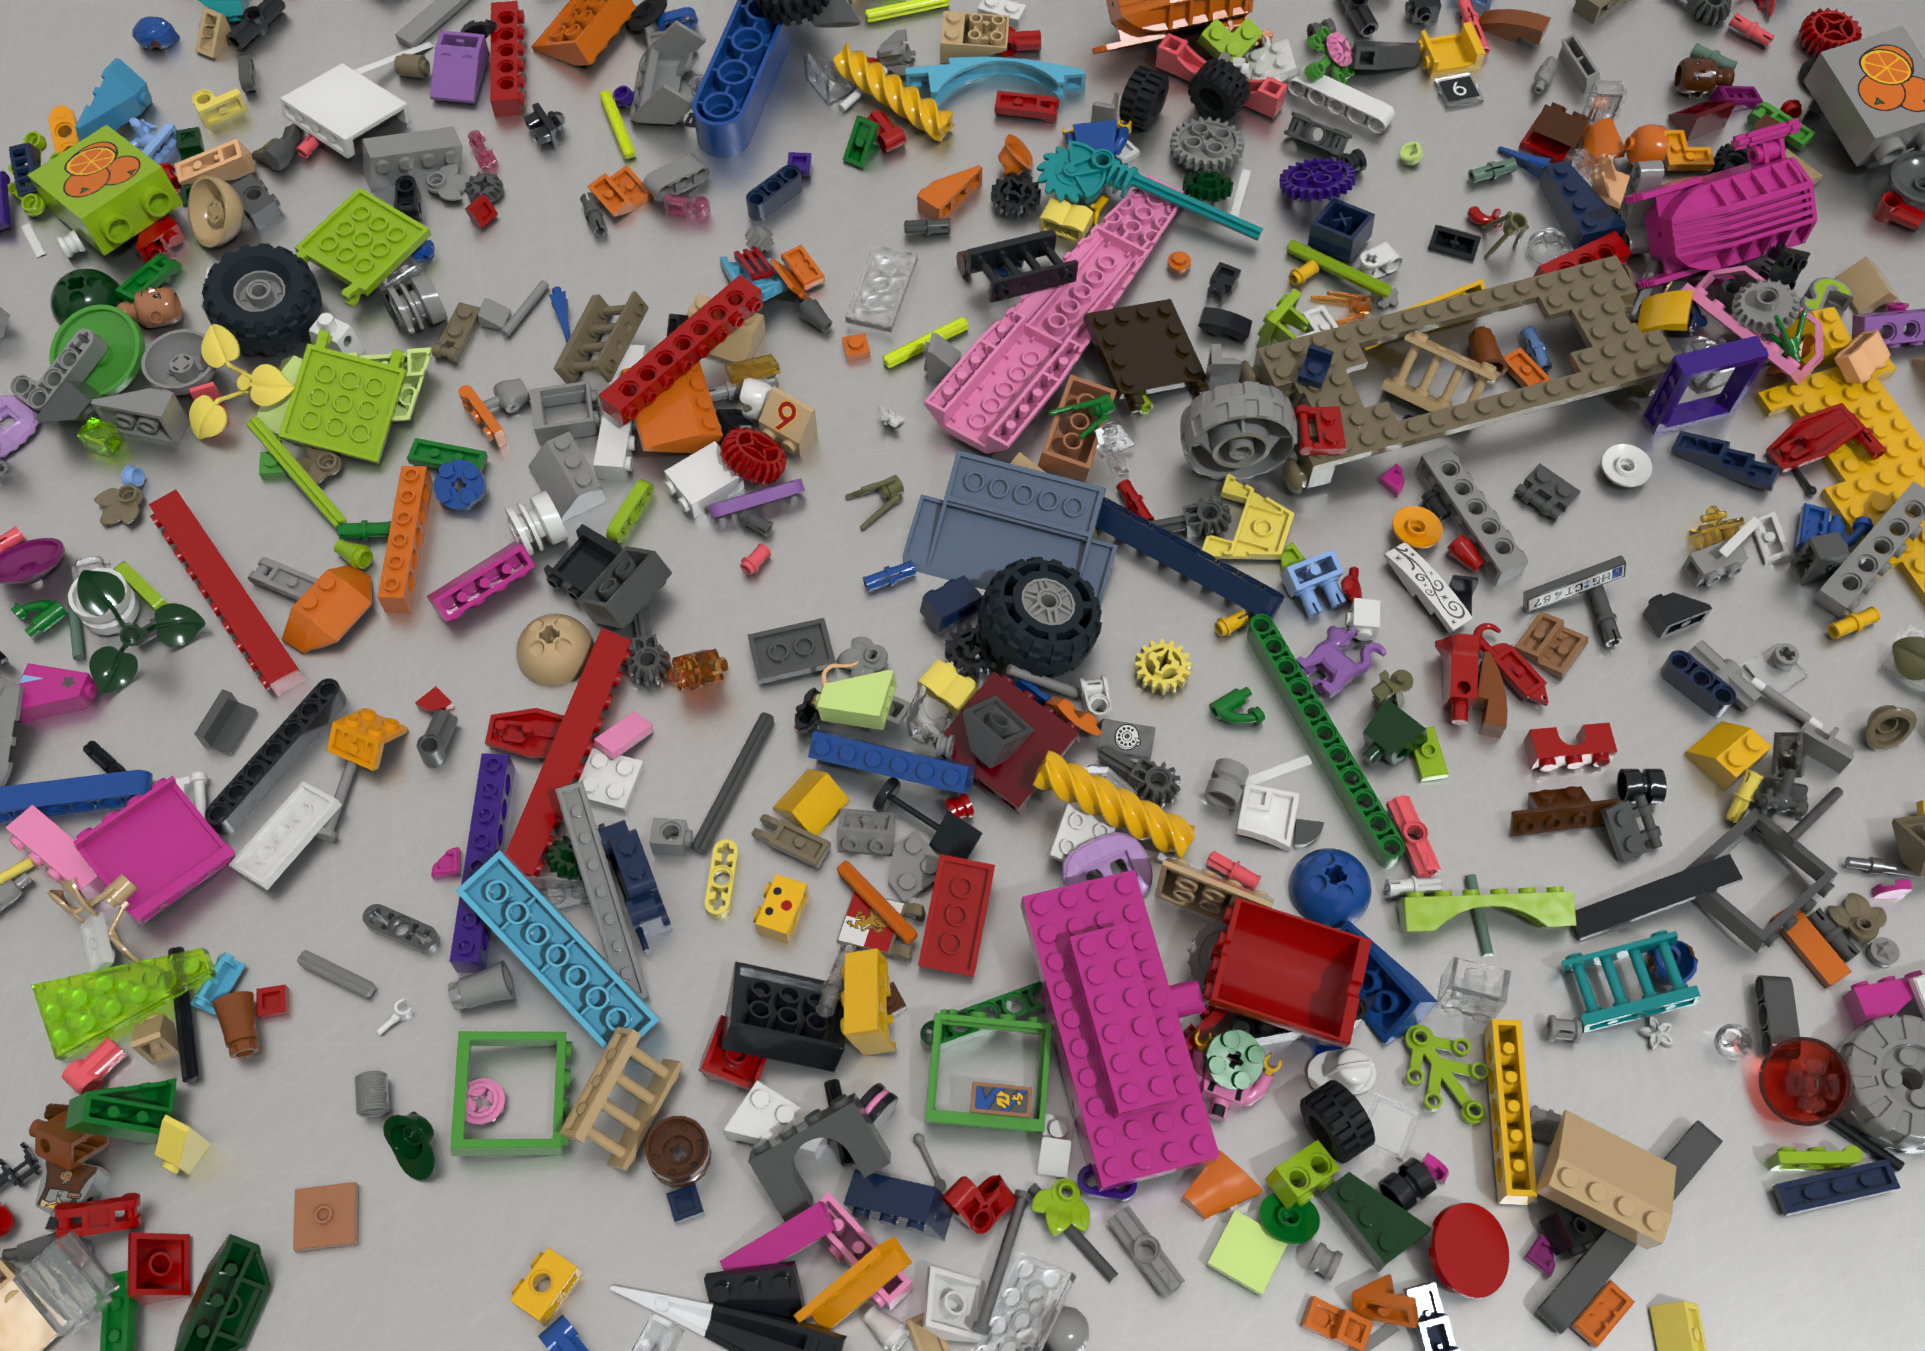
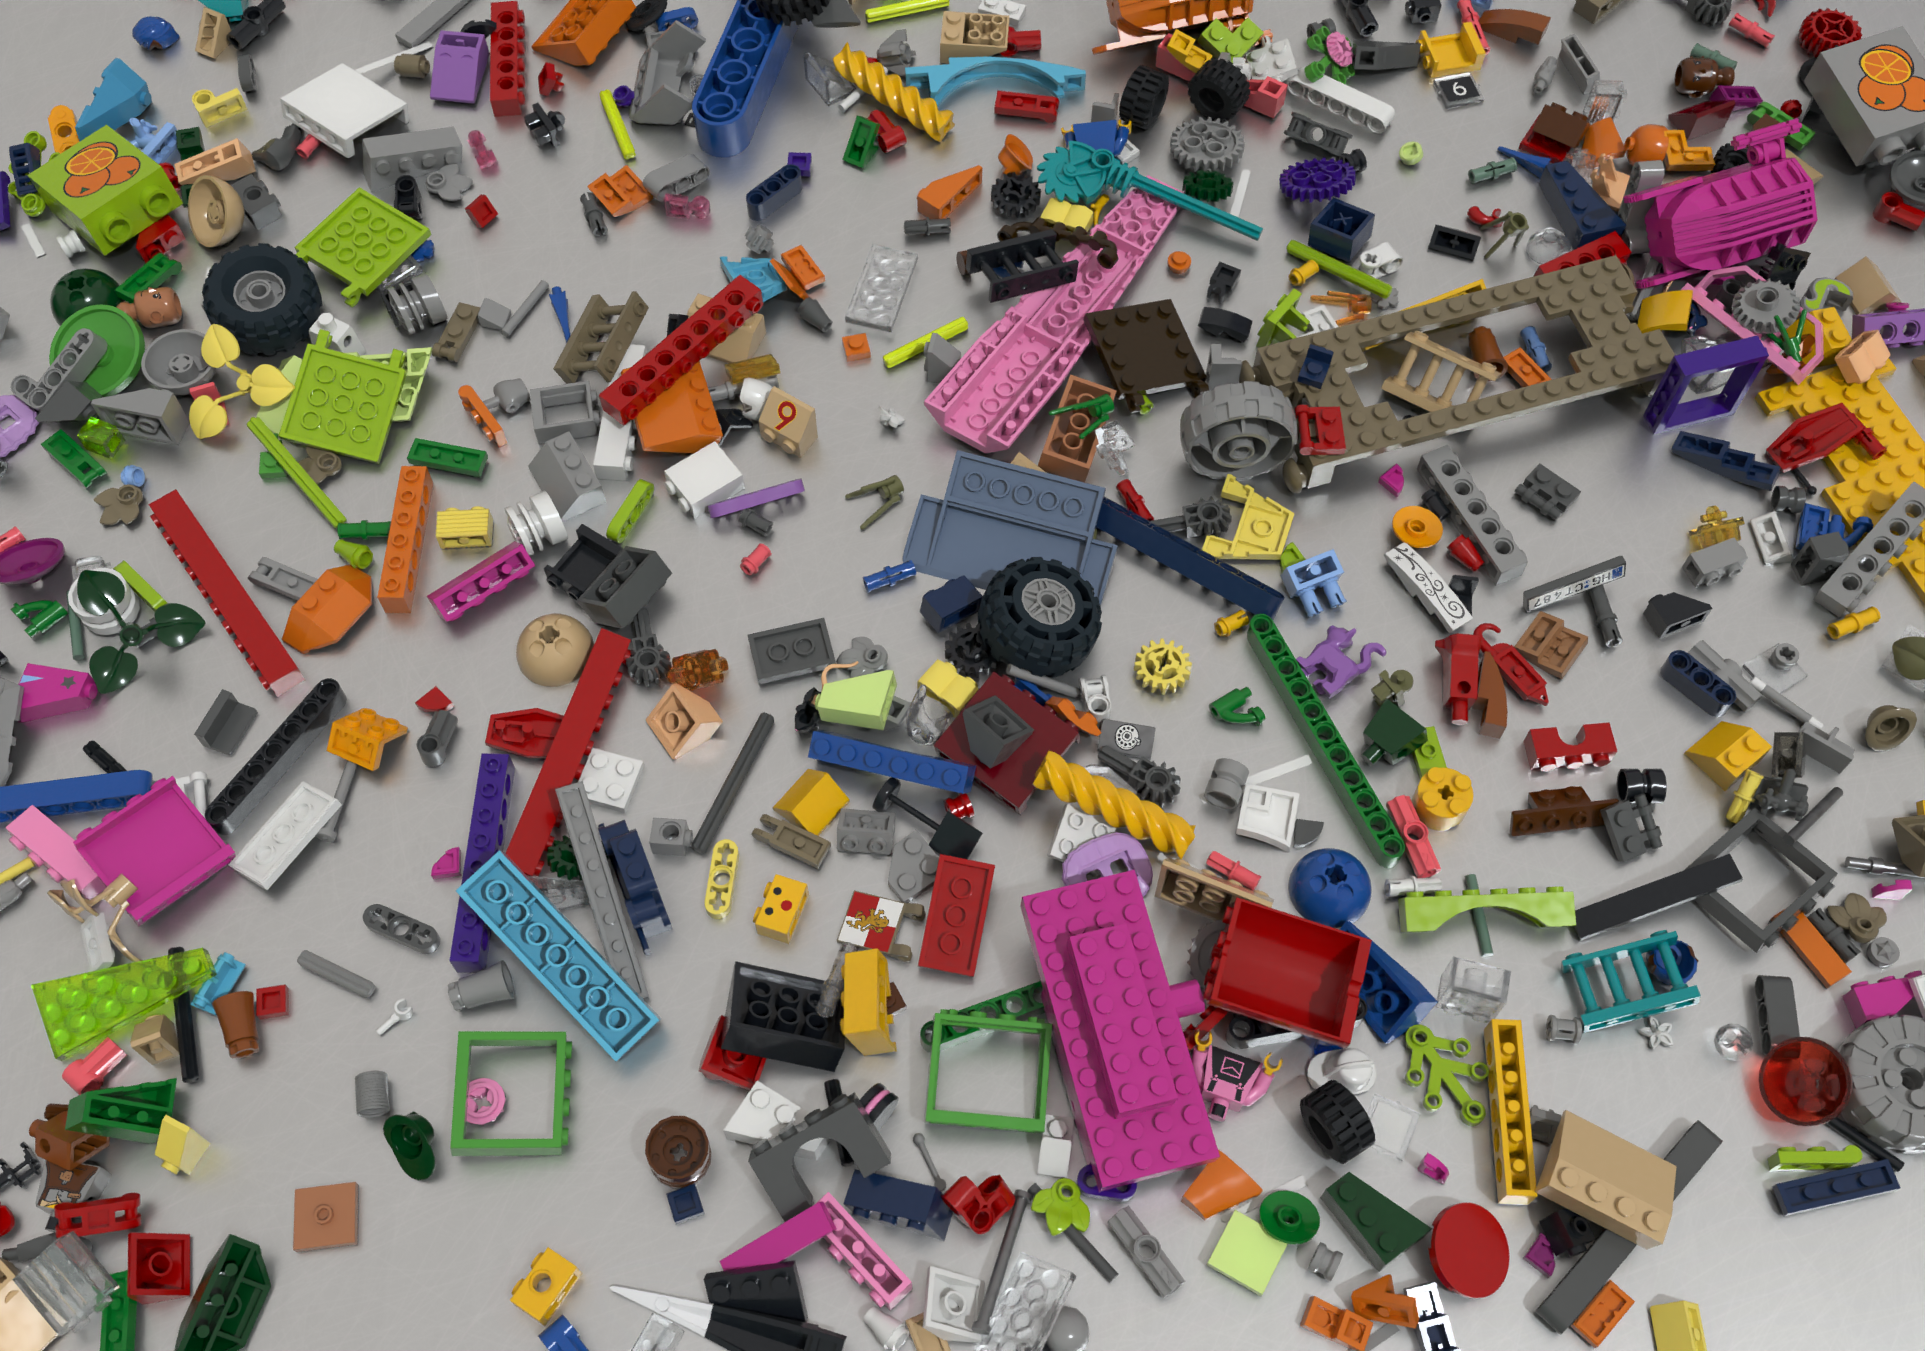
(73, 458): none -> green plate
(464, 527): none -> light yellow brick
(468, 496): blue plate -> none
(494, 188): dark grey gear -> none
(549, 79): none -> red tile
(598, 1087): tan fence -> none
(623, 735): bright pink tile -> none
(683, 721): none -> light nougat slope
(753, 456): red gear -> none
(758, 263): red tile -> none
(856, 1285): light orange fence -> none
(877, 902): orange axle -> none
(945, 745): light grey bush -> none
(1001, 1099): tile -> none
(1106, 258): none -> dark brown bar
(1186, 53): none -> yellow slope
(1250, 1057): plate -> none
(1300, 1171): lime brick -> none
(1351, 586): red rock -> none
(1365, 618): white brick -> none
(1408, 1184): black wheel -> none
(1442, 798): none -> yellow brick
(1628, 457): white dish -> none
(1740, 536): white sticker -> none
(1790, 499): none -> dark grey wheel

